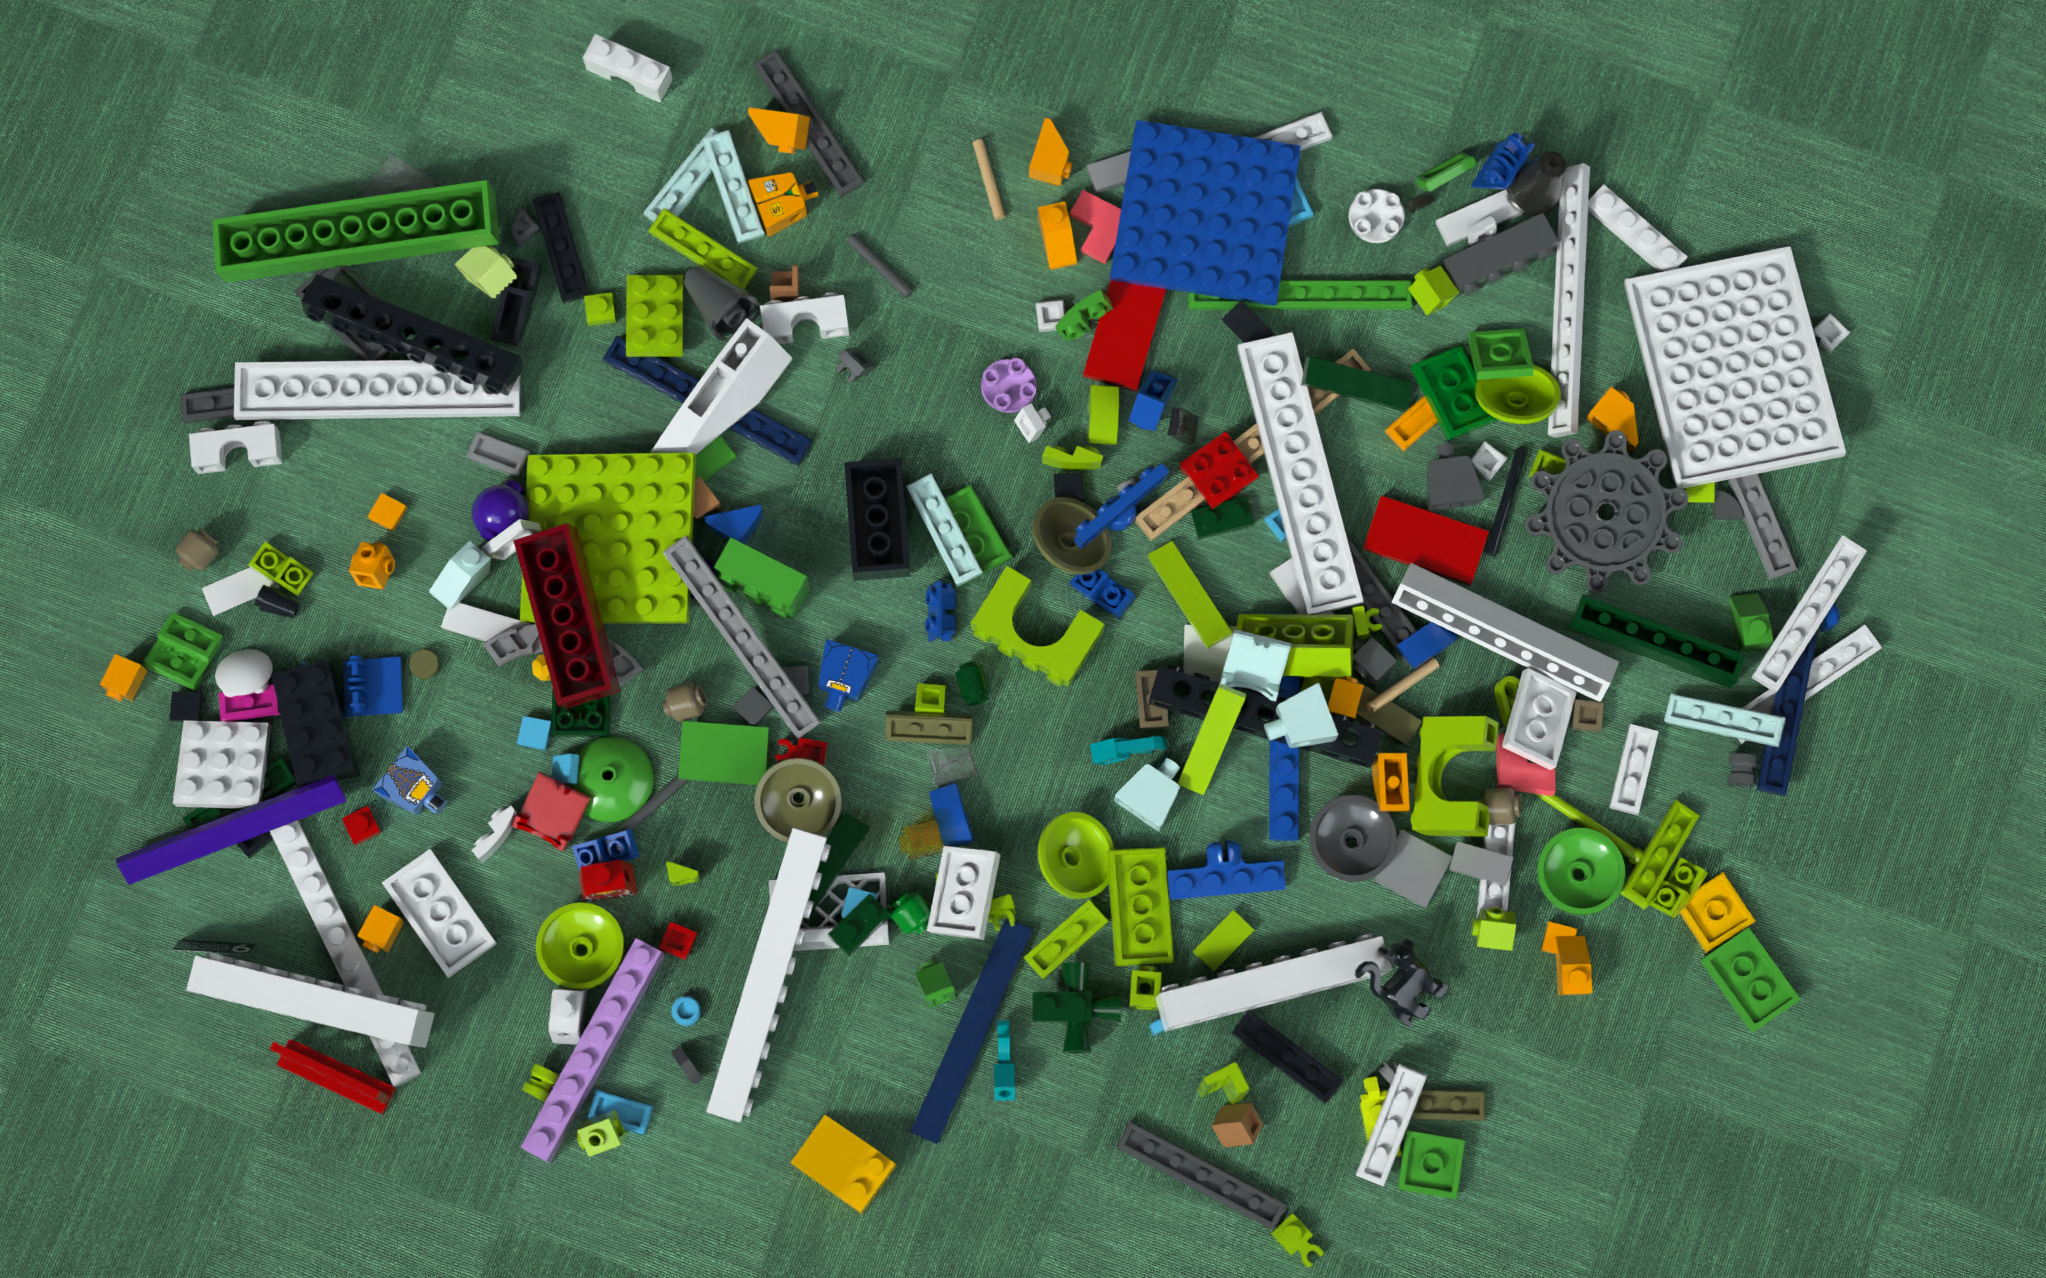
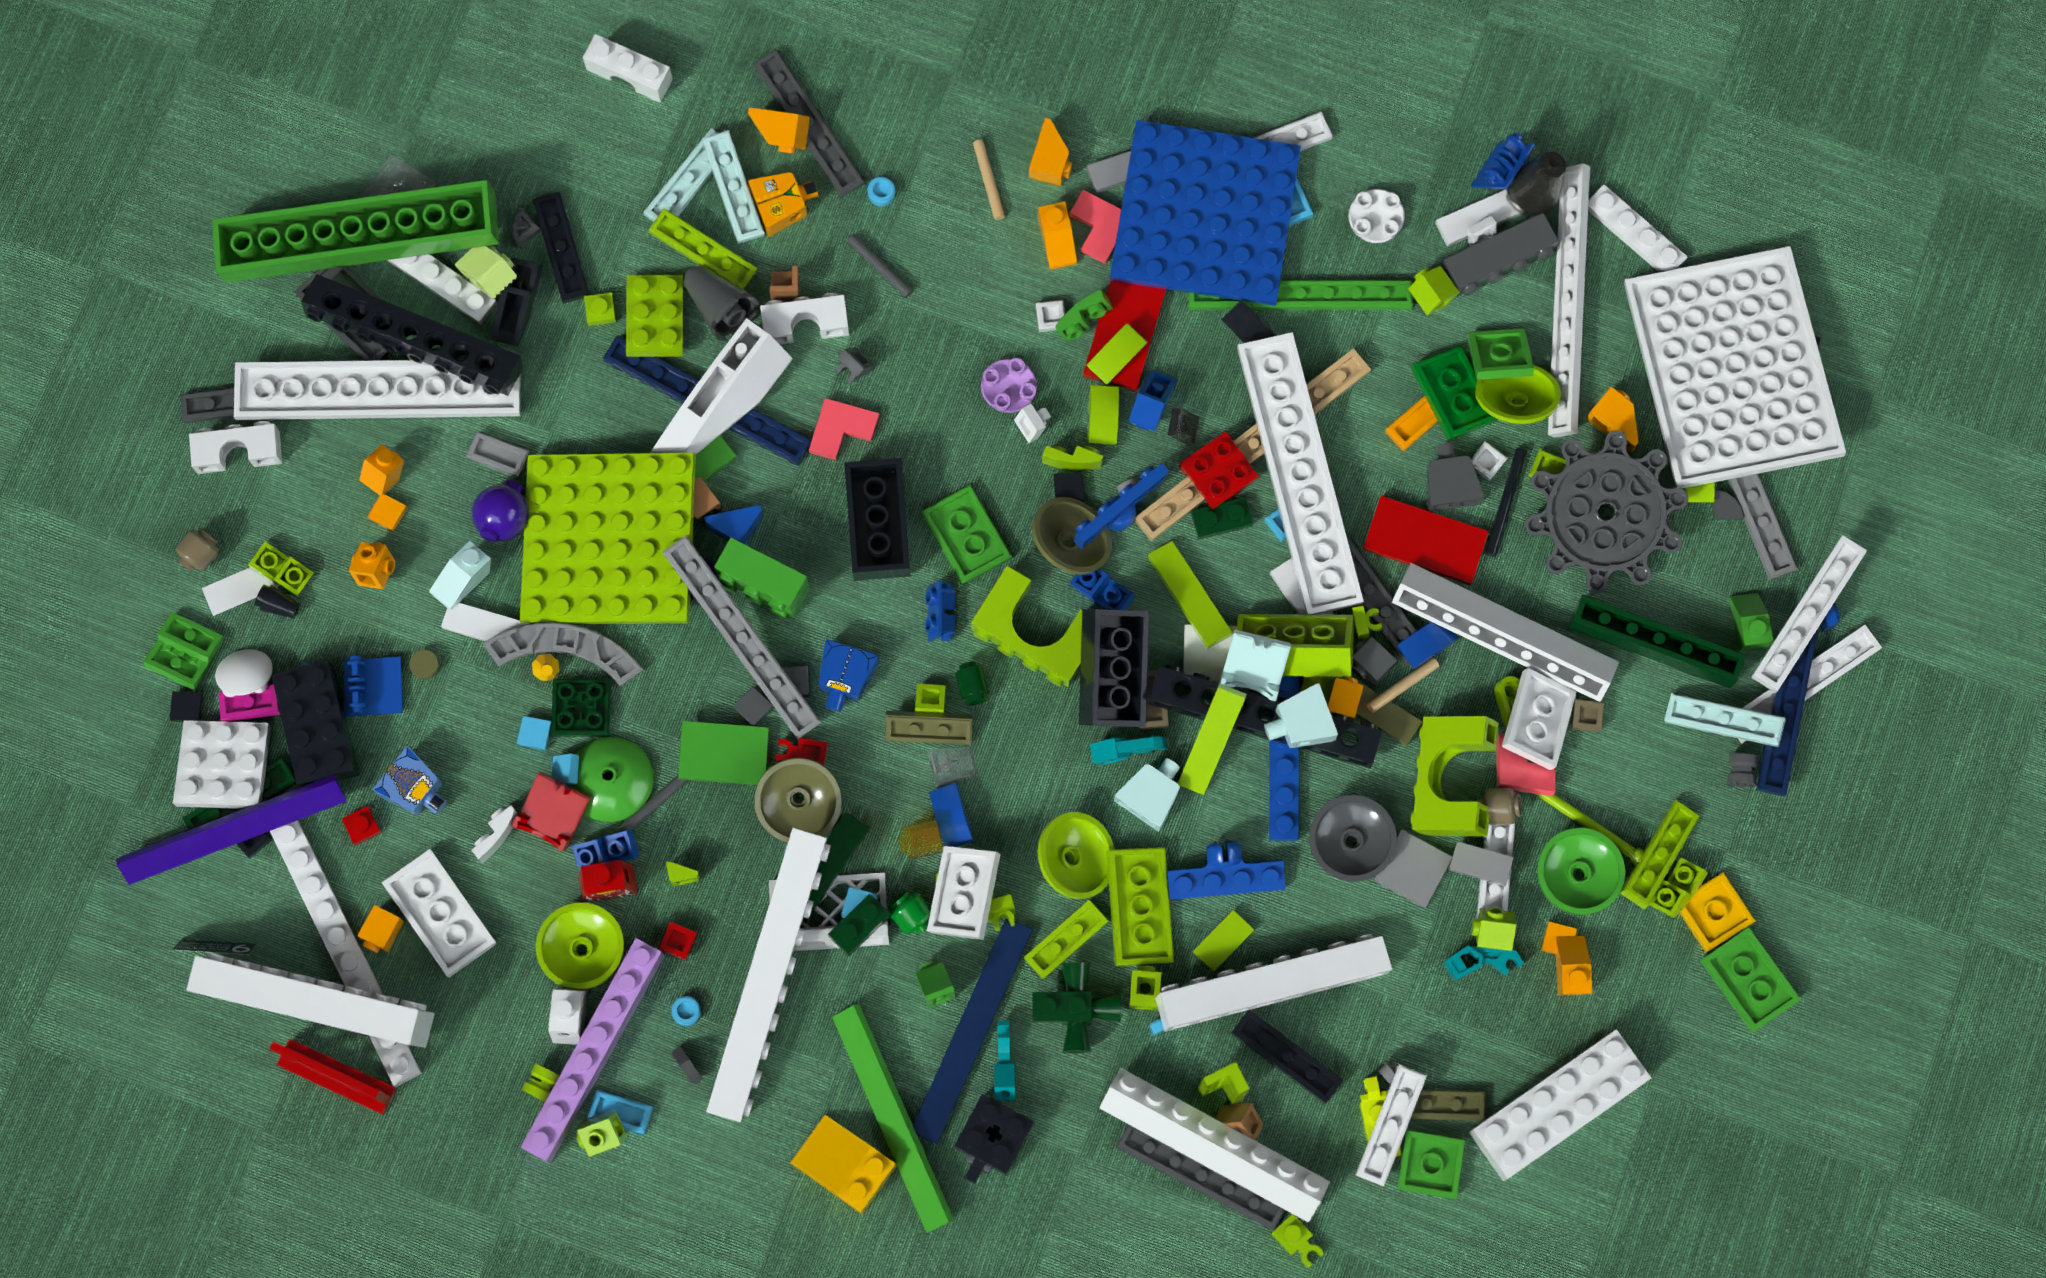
(123, 678): light orange brick -> none
(381, 469): none -> light orange brick
(447, 285): none -> white plate
(503, 545): white tile -> none
(567, 616): dark red brick -> none
(685, 701): dark tan head -> none
(840, 420): none -> coral tile
(881, 191): none -> medium azure tile
(893, 1118): none -> bright green tile
(944, 530): light aqua tile -> none
(975, 1140): none -> black hinge
(1113, 668): none -> black brick
(1117, 353): none -> lime slope
(1214, 1145): none -> white brick
(1356, 383): dark green tile -> none
(1391, 781): light orange slope -> none
(1405, 985): black animal -> none
(1420, 201): clear smoke tile -> none
(1445, 171): bright green tile -> none
(1488, 956): none -> teal piece
(1560, 1105): none -> white brick
(1633, 769): white plate -> none
(1830, 332): white tile -> none

